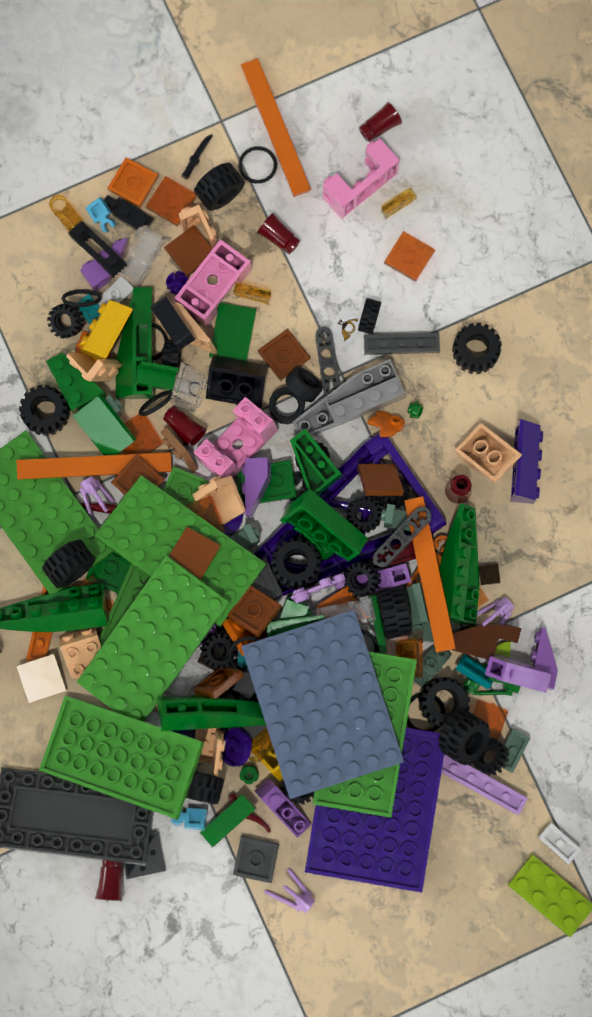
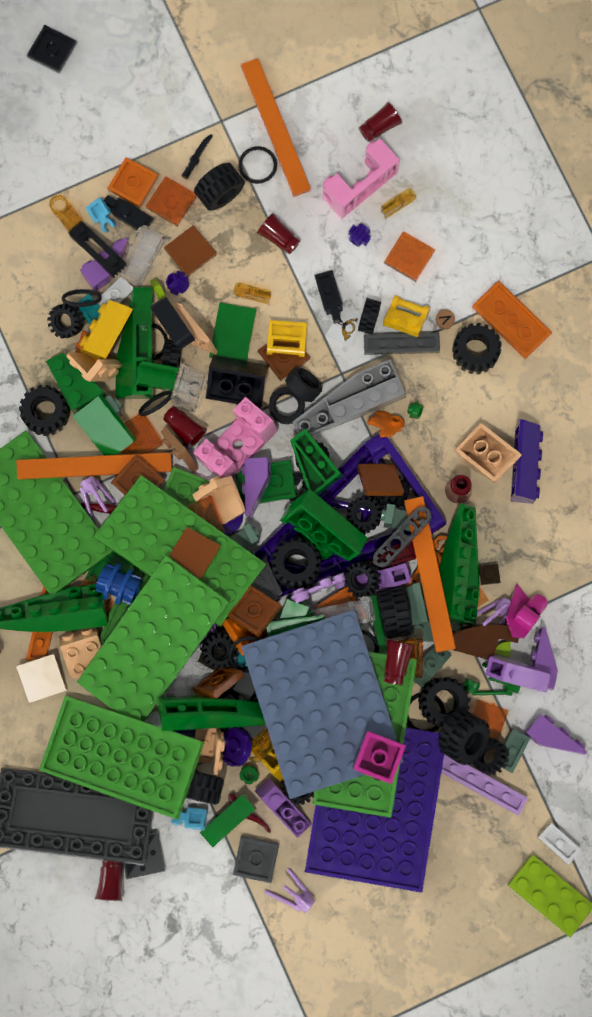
(51, 49): none -> black tile
(68, 563): black tyre -> none
(118, 584): none -> blue piece
(157, 288): none -> lime tile
(196, 216): light nougat bracket -> none
(202, 298): bright pink plate -> none
(286, 332): none -> yellow plate
(327, 363): dark grey beam -> none
(329, 295): none -> black hinge
(359, 235): none -> dark purple gear
(379, 757): none -> dark pink brick
(397, 661): none -> dark red plant
(403, 320): none -> yellow plate
(445, 319): none -> medium nougat tile
(474, 671): teal plate -> none
(511, 319): none -> orange tile
(524, 612): none -> dark pink panel
(548, 735): none -> medium lavender slope

